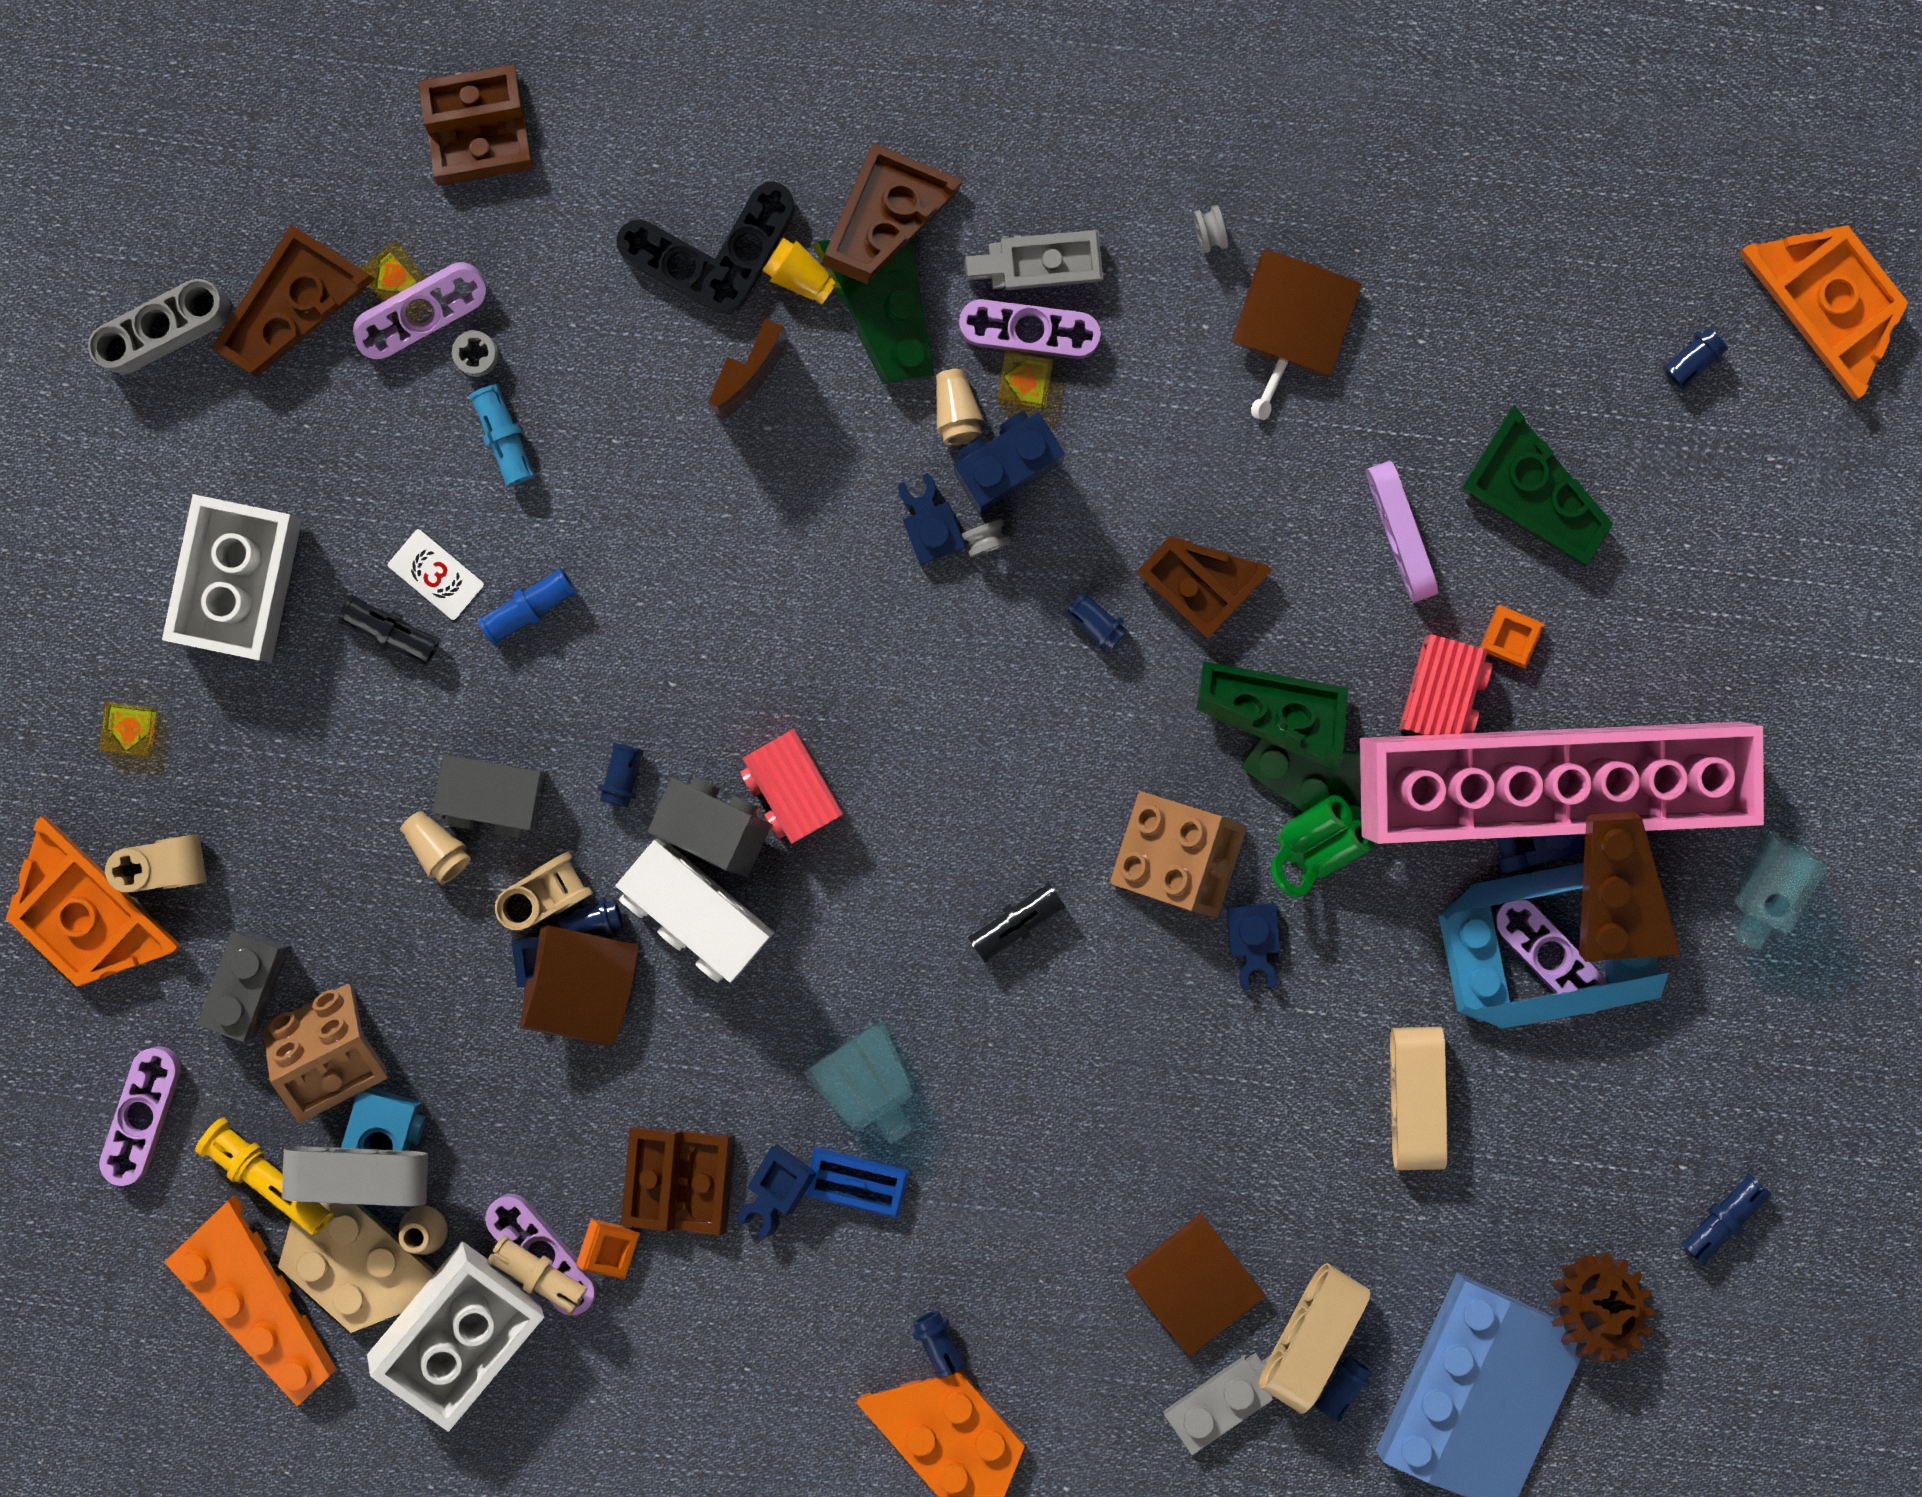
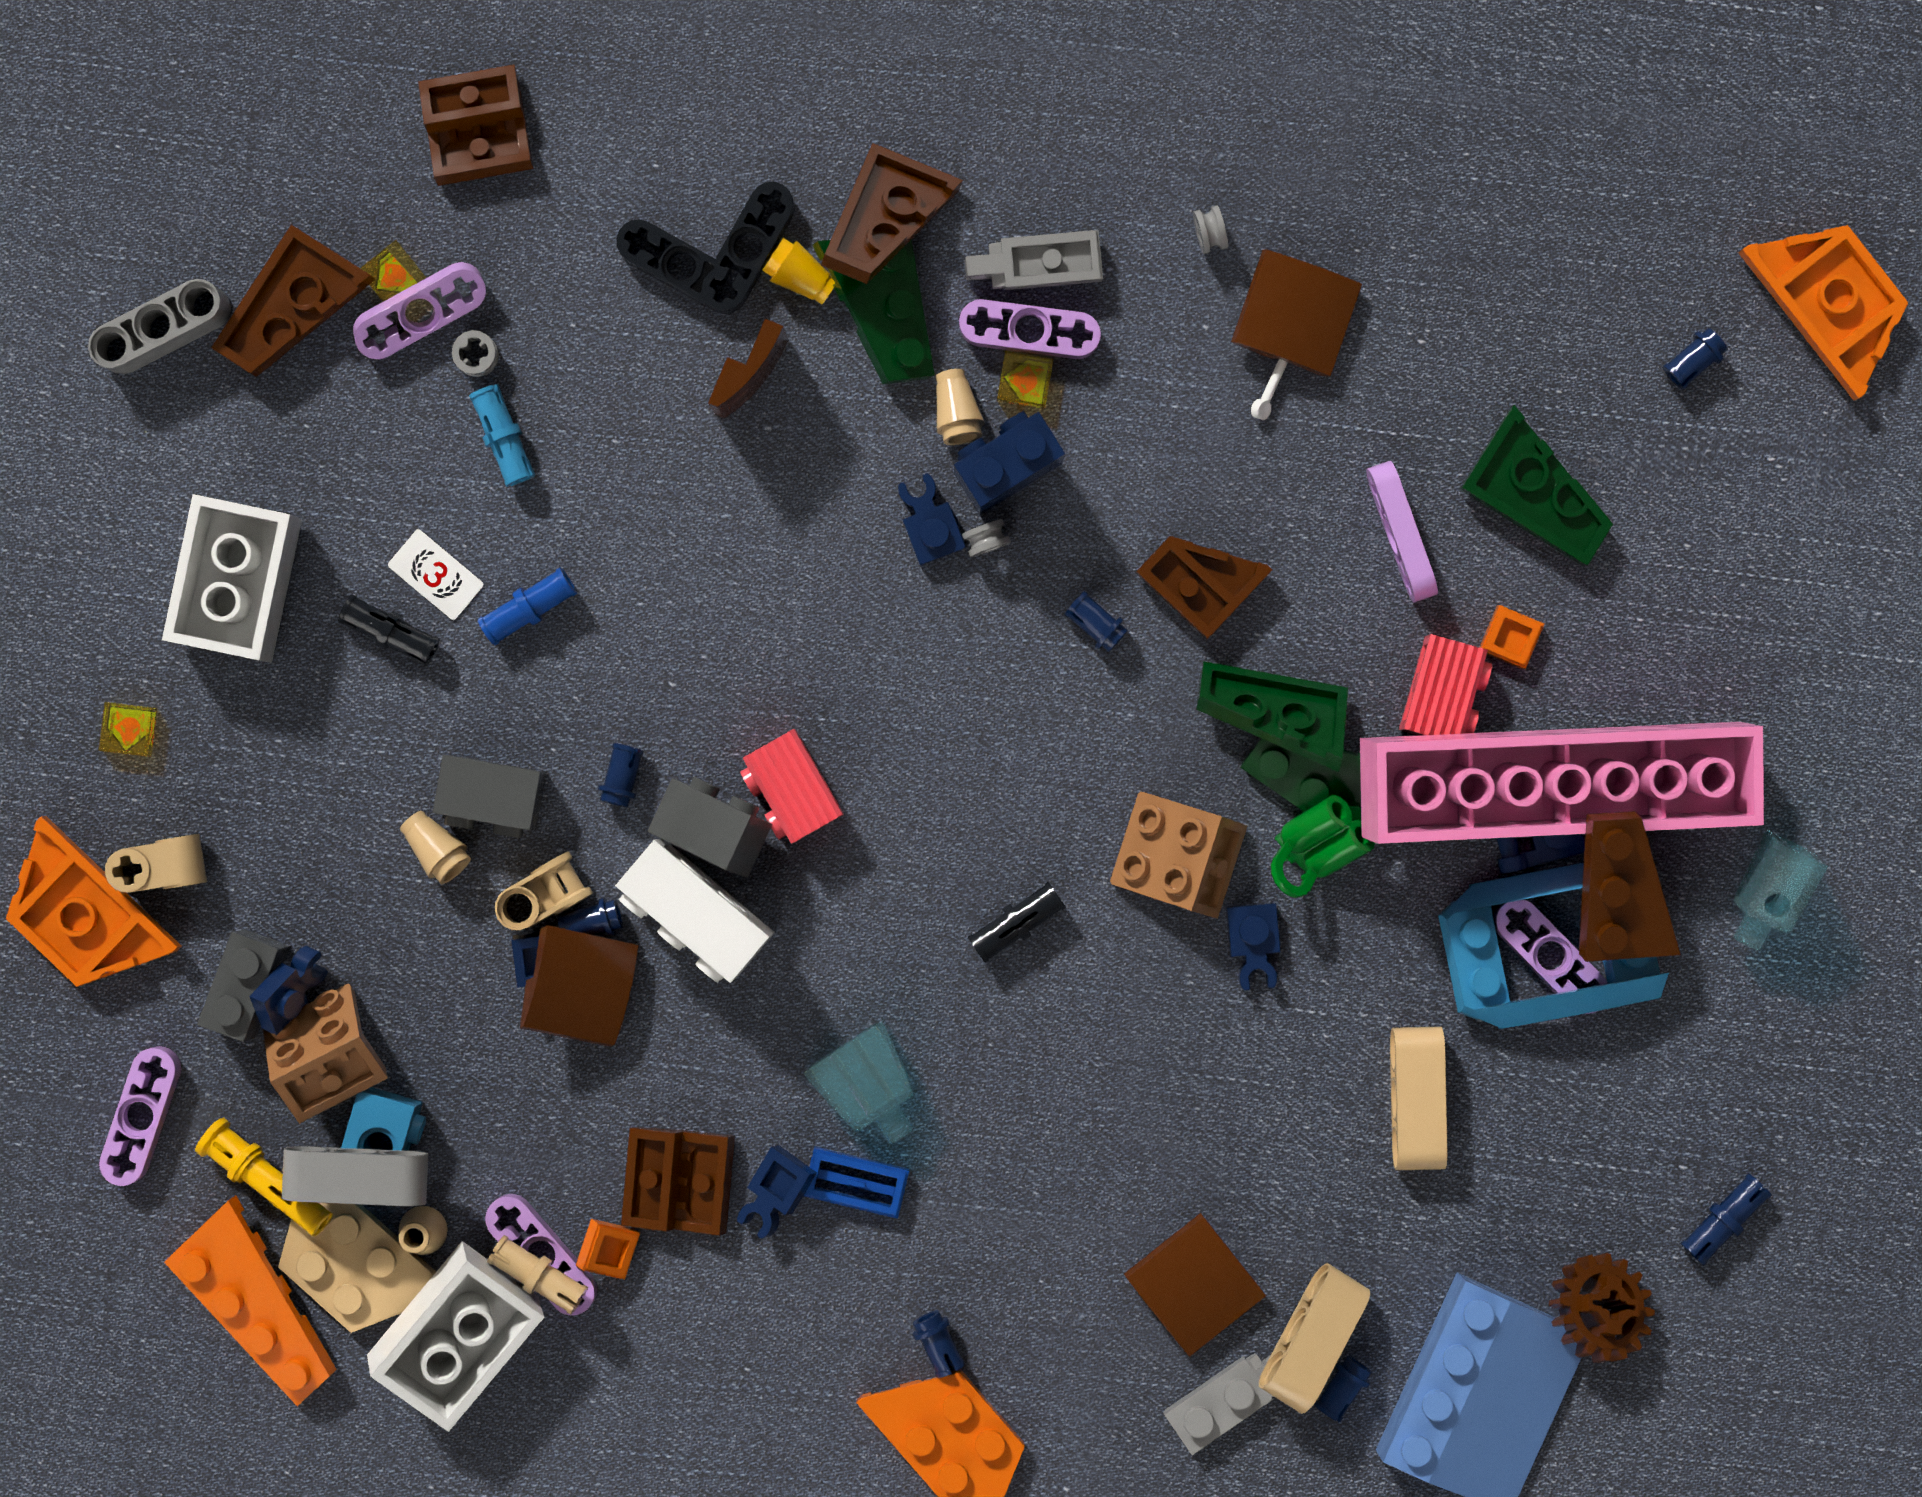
(283, 991): none -> dark blue plate

